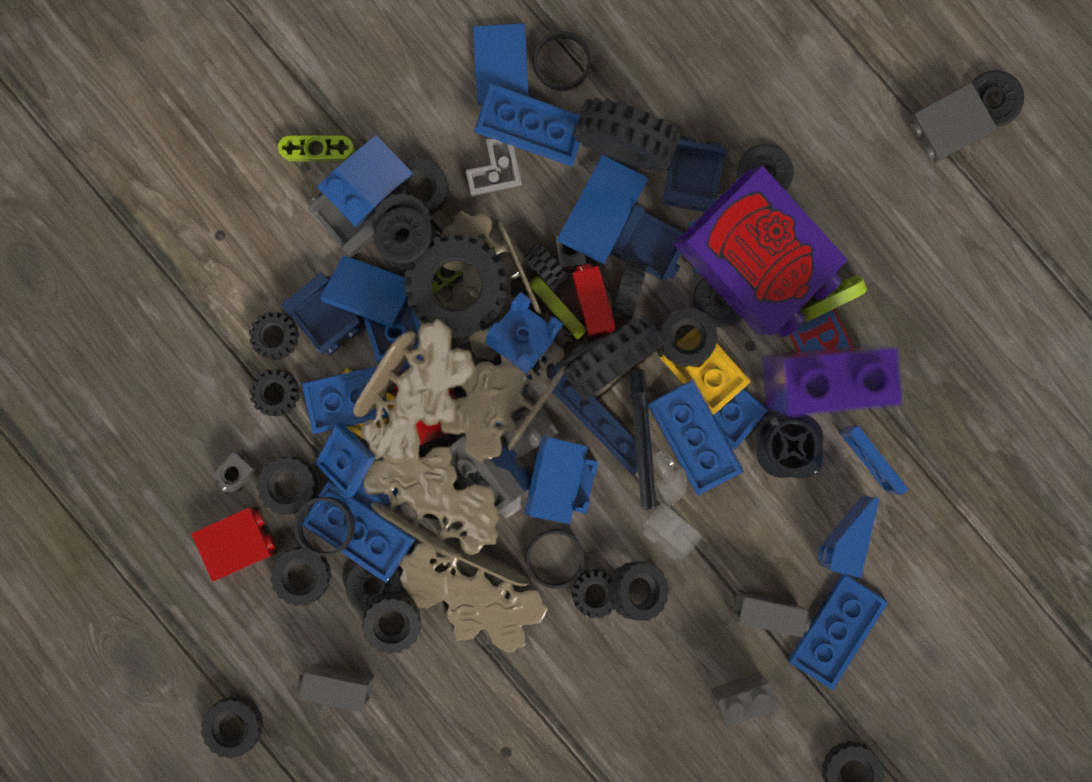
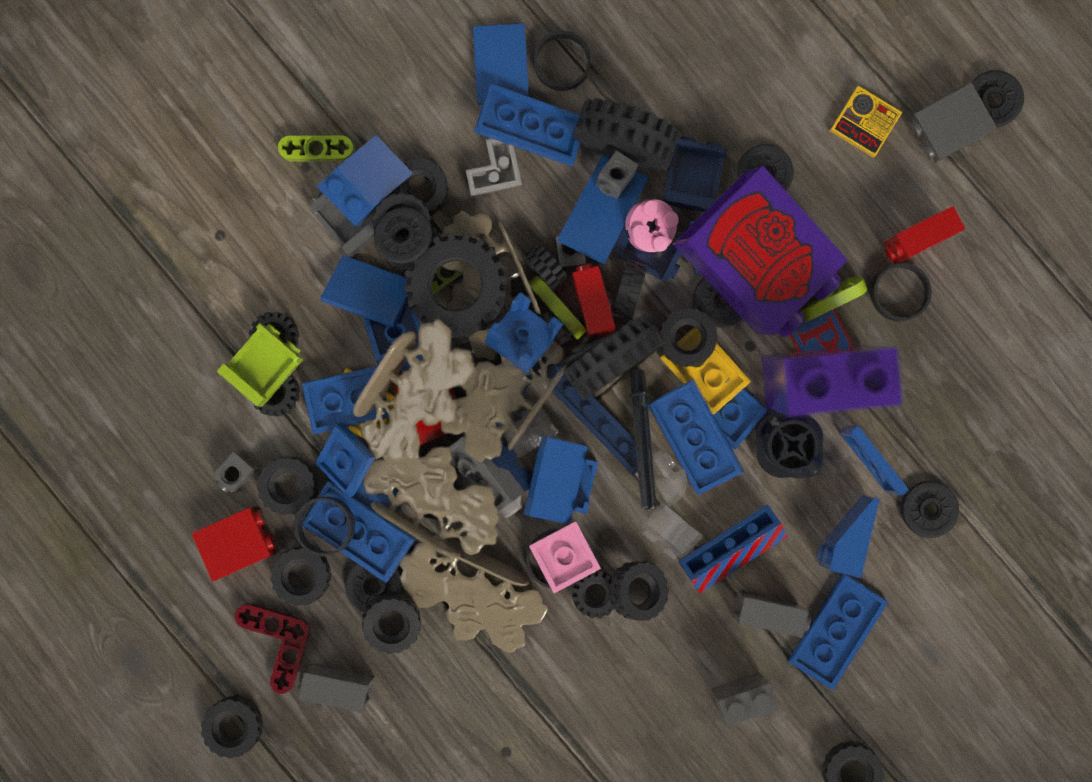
(261, 365): none -> lime panel
(288, 641): none -> dark red beam
(320, 321): dark blue panel -> none
(564, 557): none -> bright pink plate
(621, 167): none -> dark grey brick
(665, 222): none -> bright pink plate
(733, 548): none -> blue brick
(865, 121): none -> tile
(914, 514): none -> black wheel
(923, 235): none -> red brick
(927, 289): none -> black tyre

